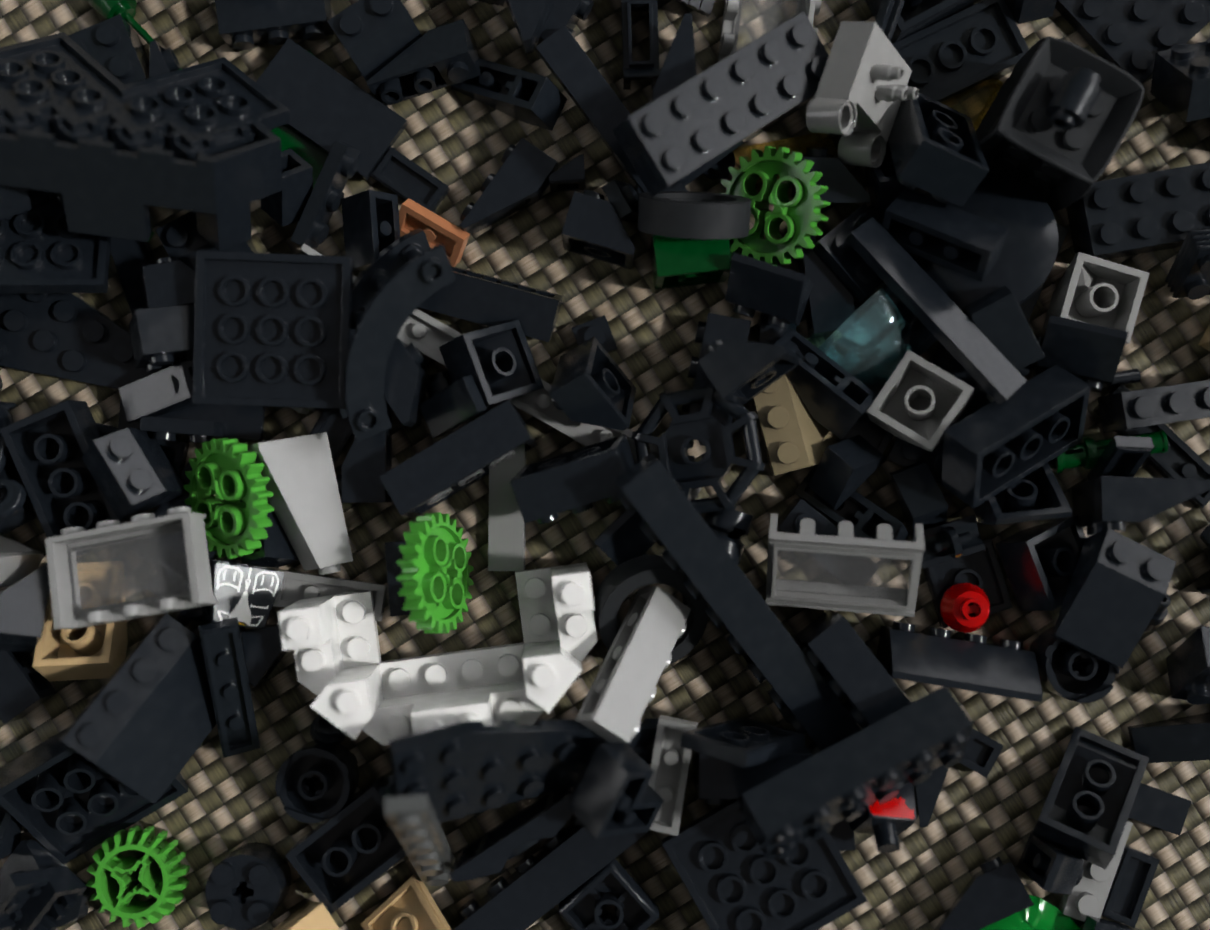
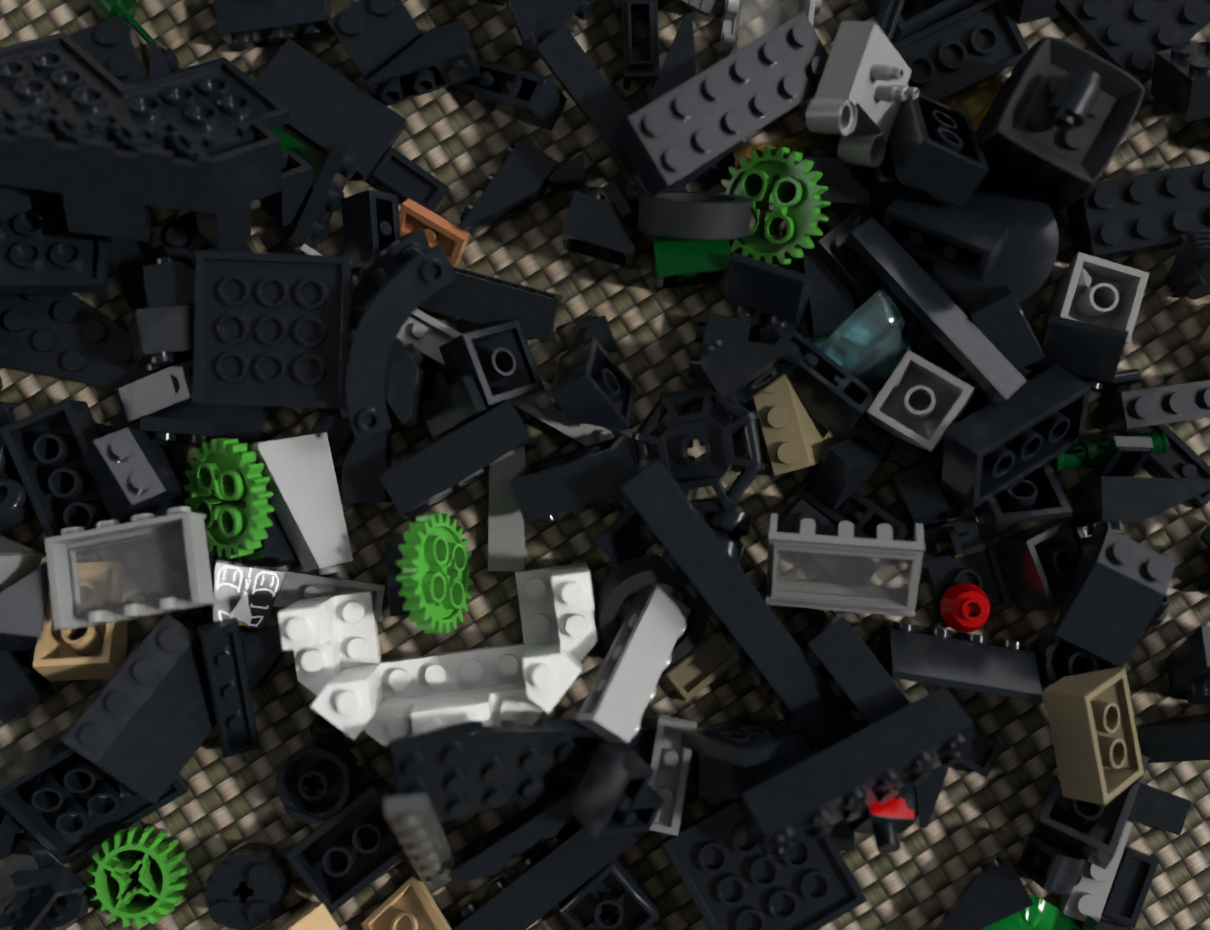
(702, 665): none -> dark tan tile
(1093, 734): none -> dark tan slope

